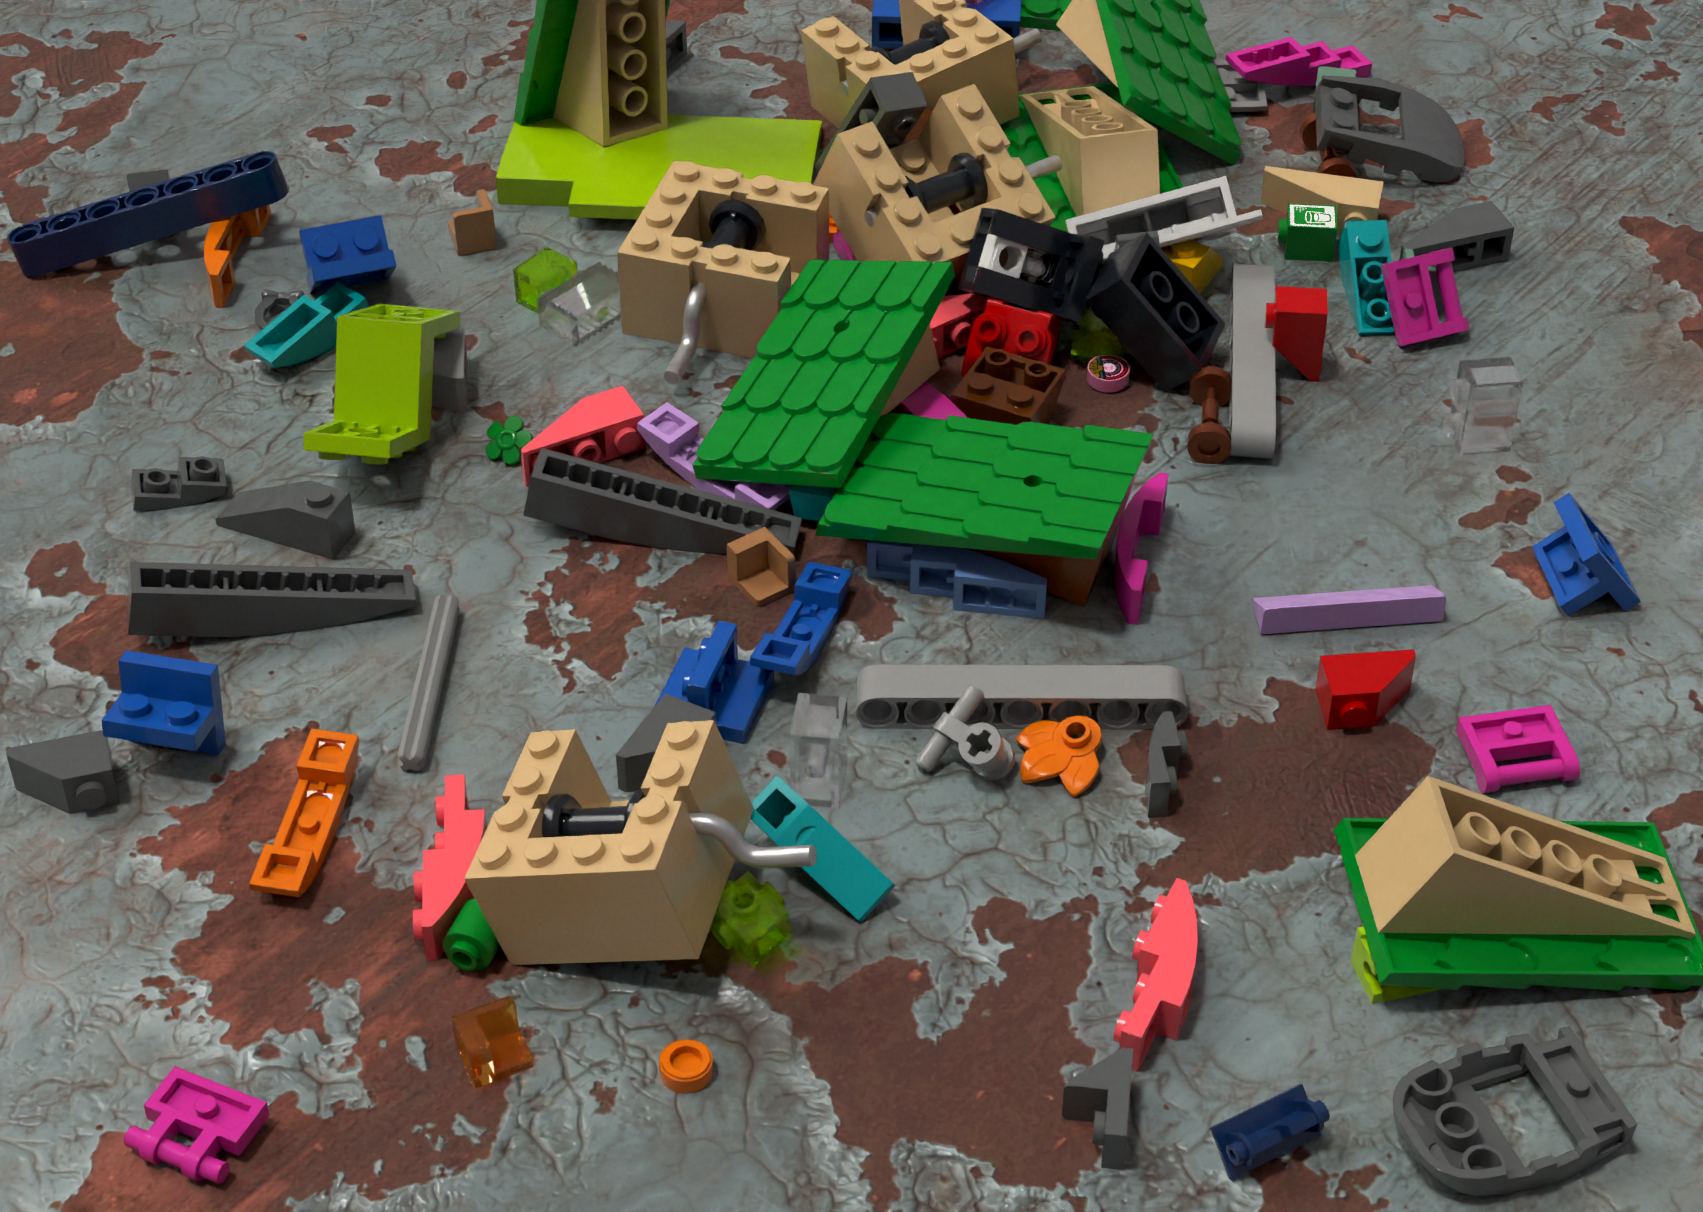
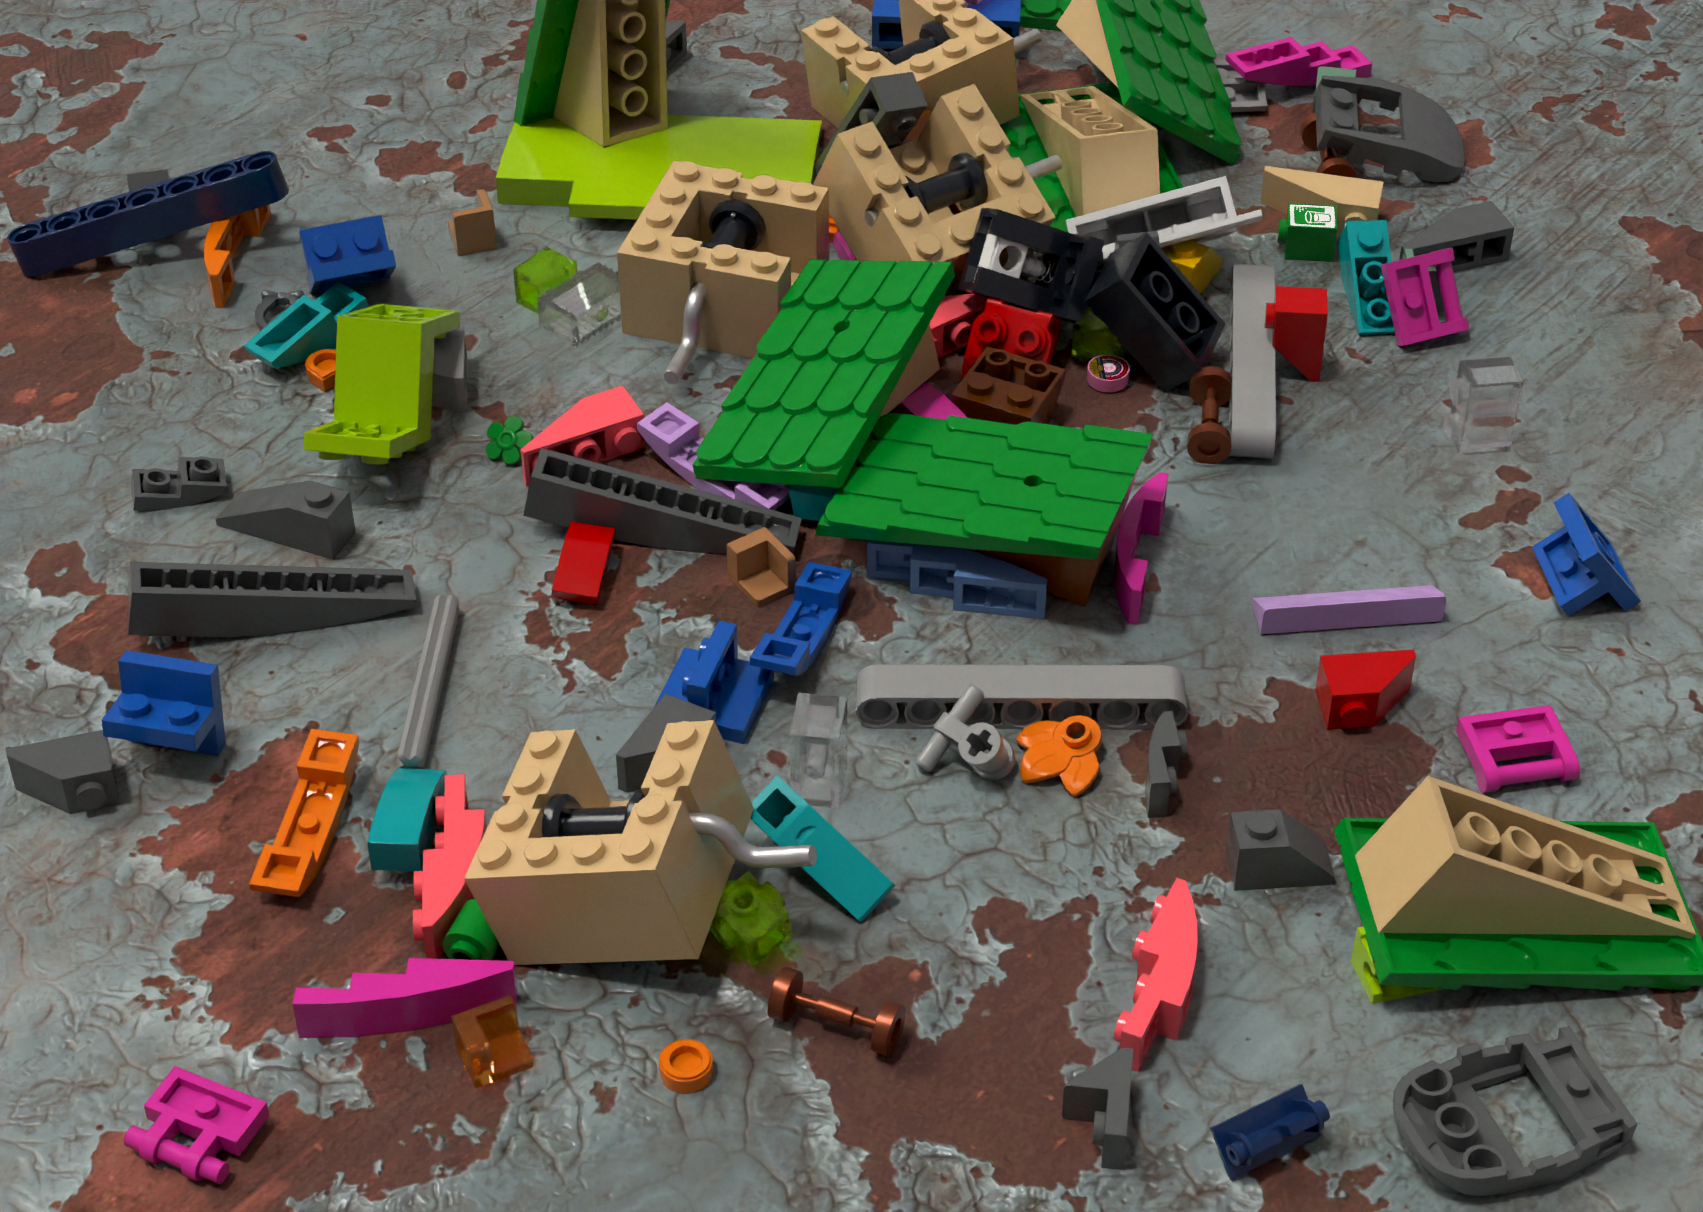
(321, 369): none -> orange tile
(403, 1002): none -> dark pink slope
(405, 819): none -> teal slope
(583, 563): none -> red slope
(787, 995): none -> copper wheel
(1275, 852): none -> dark grey slope

